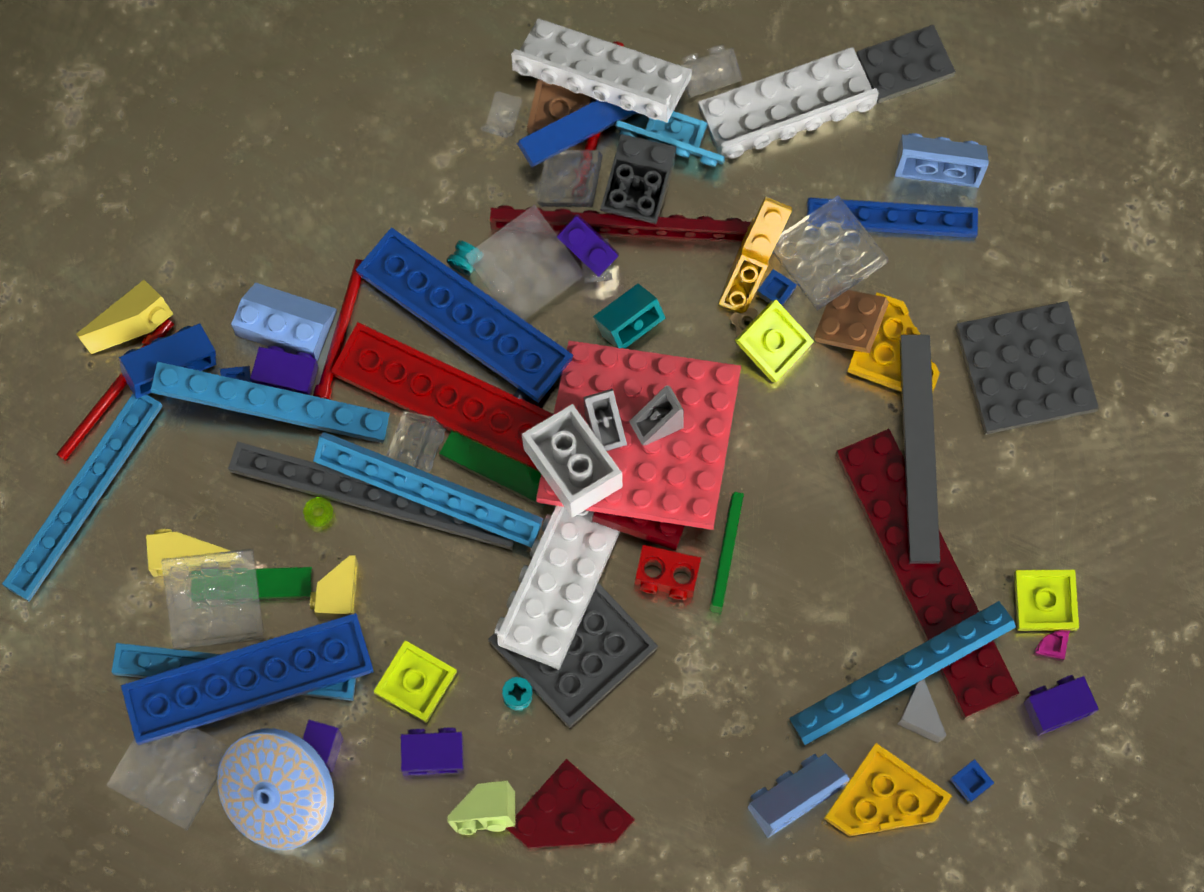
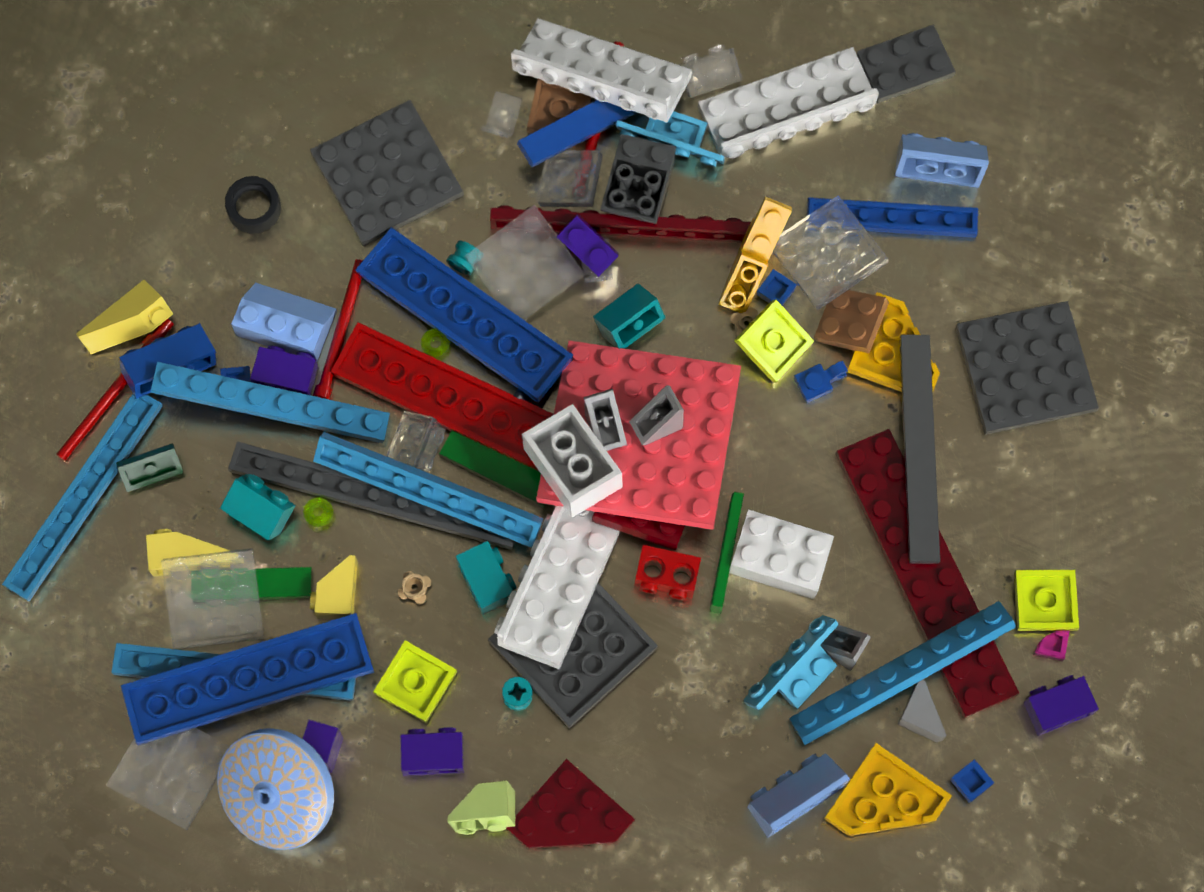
(149, 467): none -> plate
(245, 185): none -> black tyre
(258, 506): none -> teal brick
(386, 172): none -> dark grey plate
(414, 579): none -> tan plate
(431, 335): none -> clear neon green plate
(485, 576): none -> teal brick
(781, 554): none -> white brick
(798, 670): none -> medium azure bracket
(816, 382): none -> blue plate
(845, 645): none -> light grey slope

